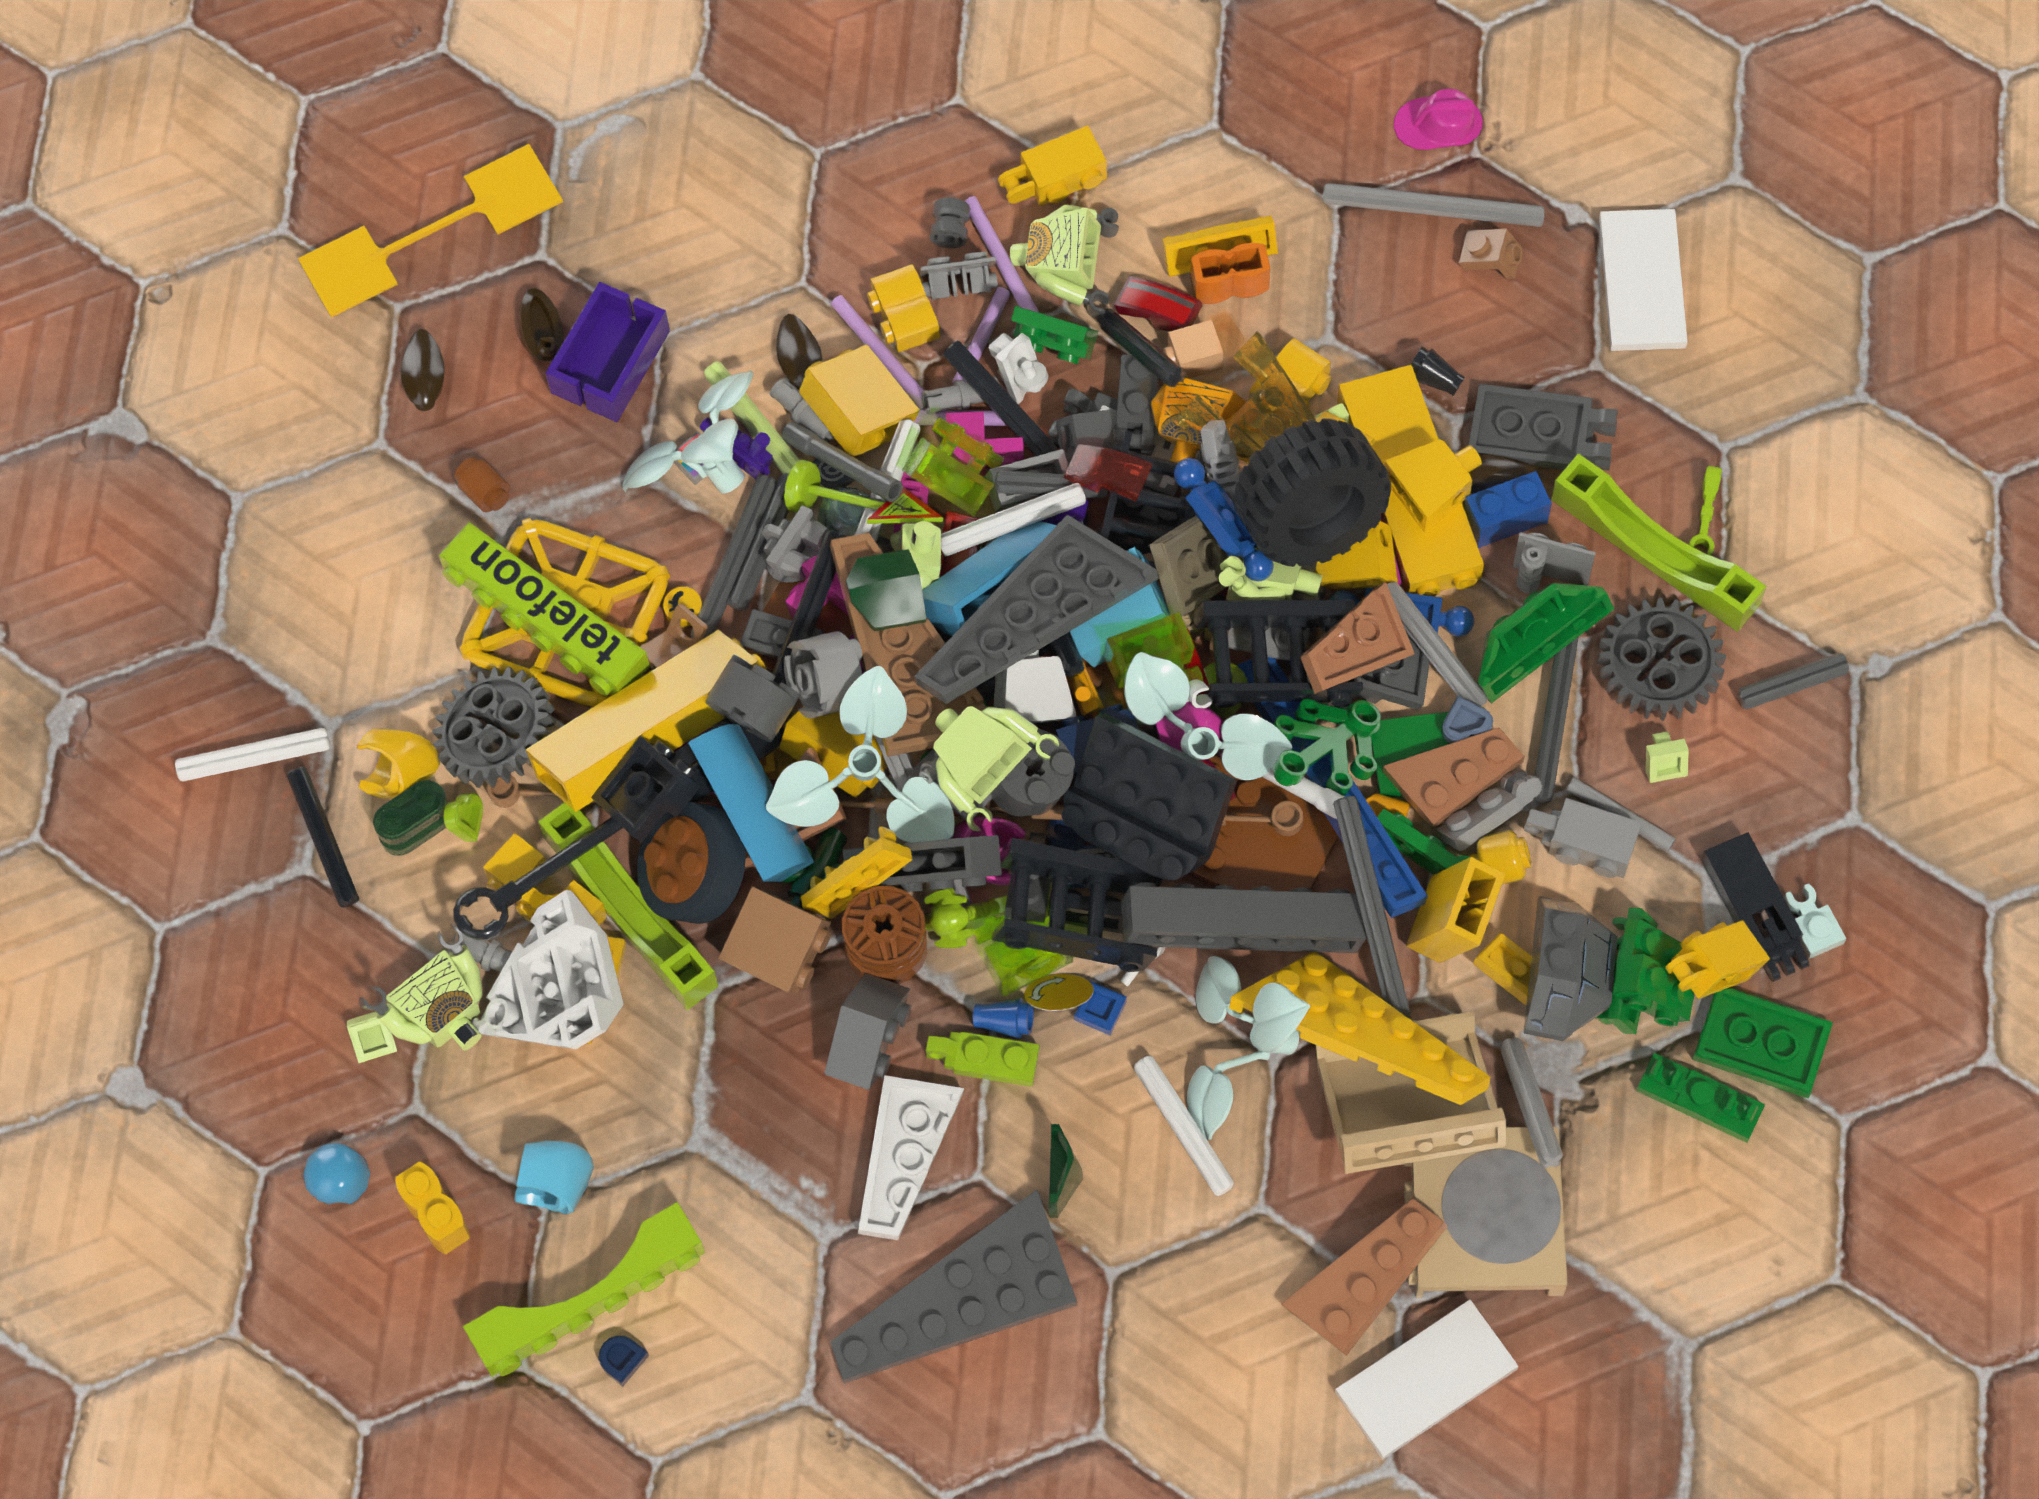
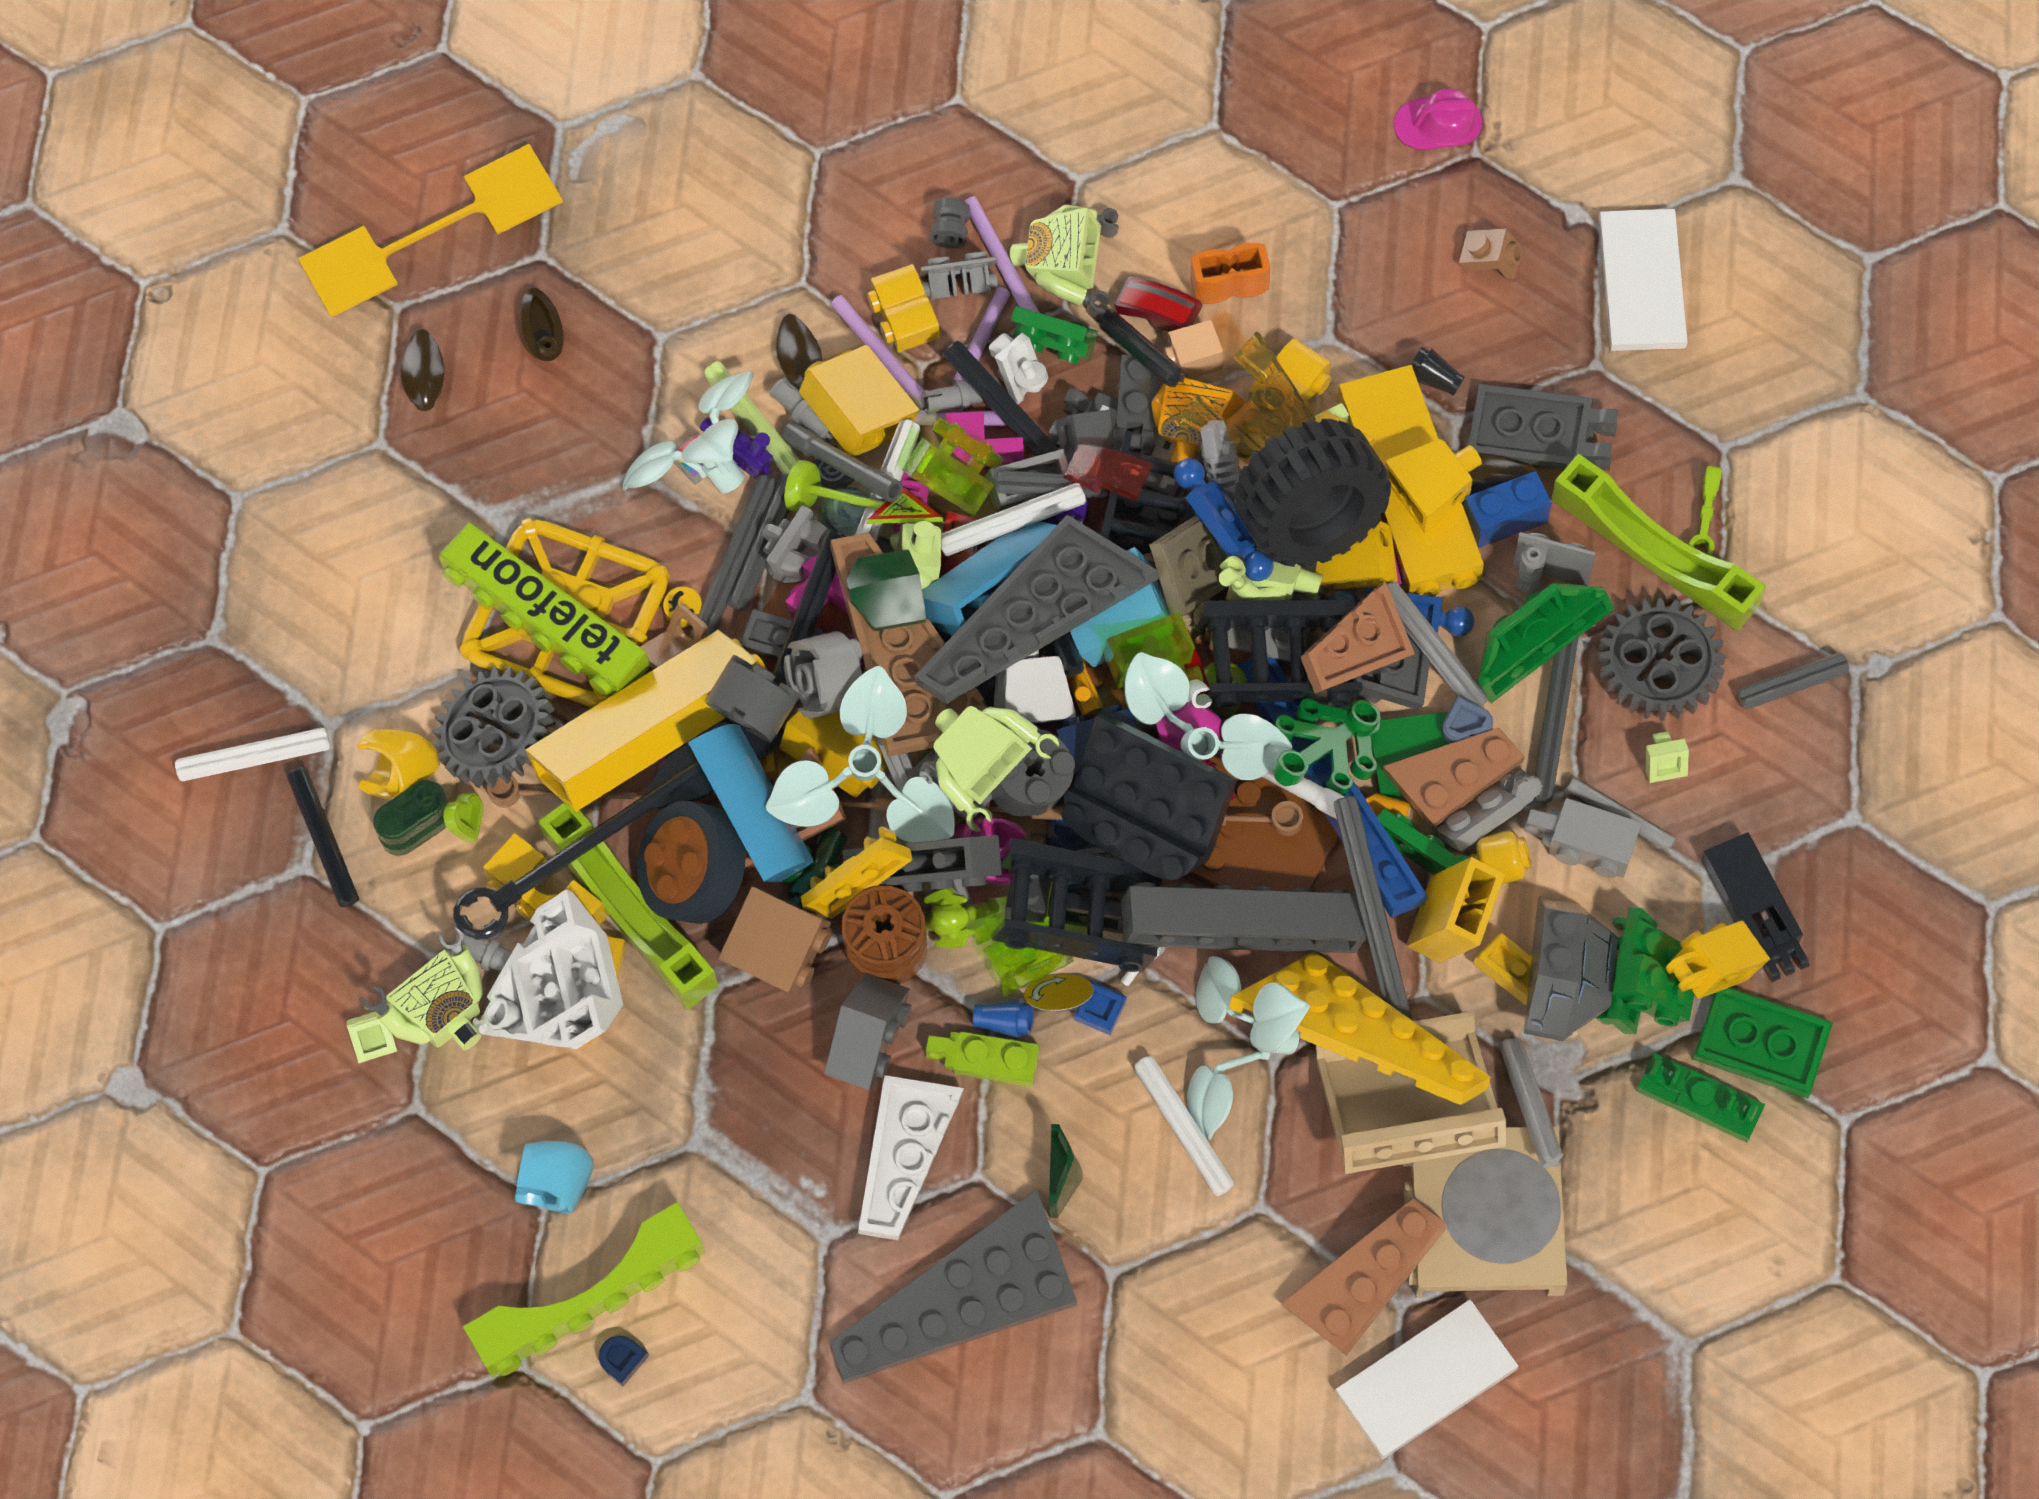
(336, 1174): dark azure hair -> none
(432, 1207): yellow brick -> none
(482, 484): dark orange brick -> none
(608, 352): dark purple piece -> none
(646, 787): black plate -> none
(1057, 169): yellow brick -> none
(1181, 248): yellow plate -> none
(1433, 204): light grey axle -> none
(1818, 925): light aqua plate -> none

